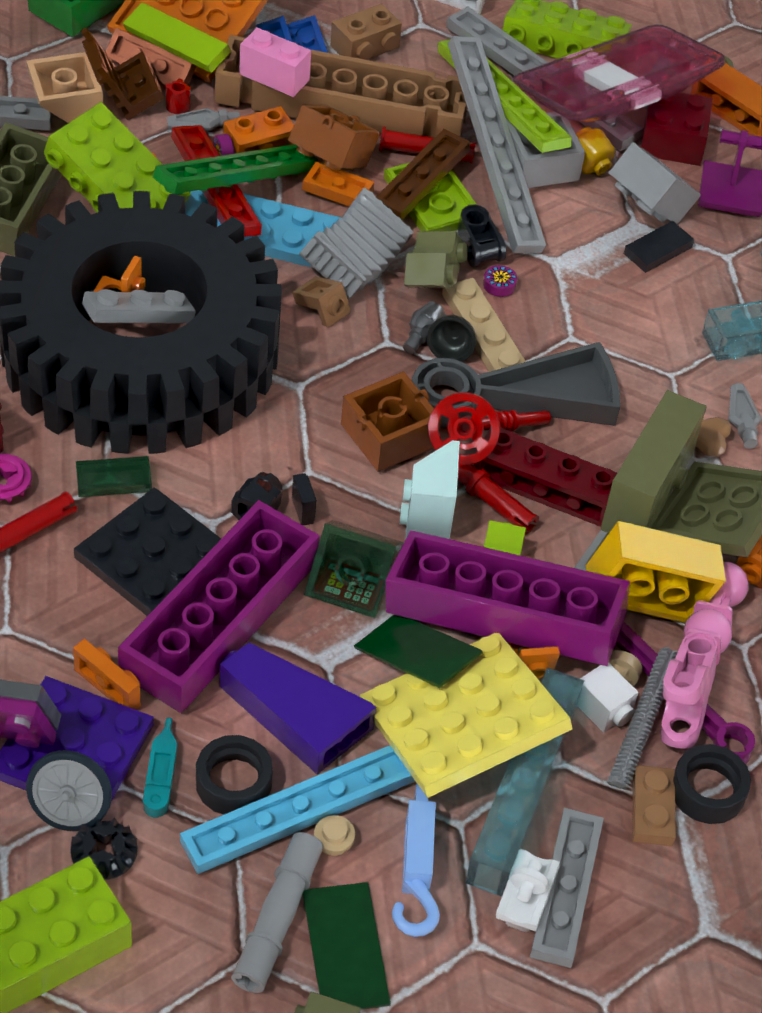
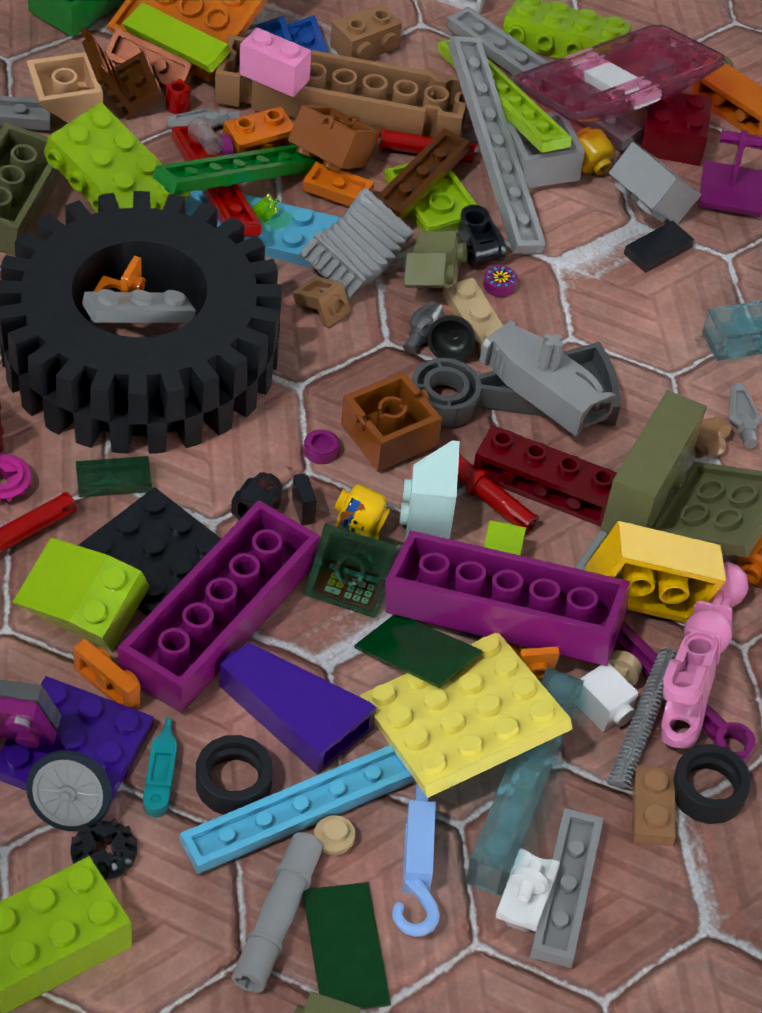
(83, 592): none -> lime slope
(201, 130): none -> clear pin
(266, 207): none -> clear neon green plate
(321, 446): none -> magenta tile
(362, 508): none -> yellow head
(474, 425): red dish -> none
(546, 376): none -> light grey piece

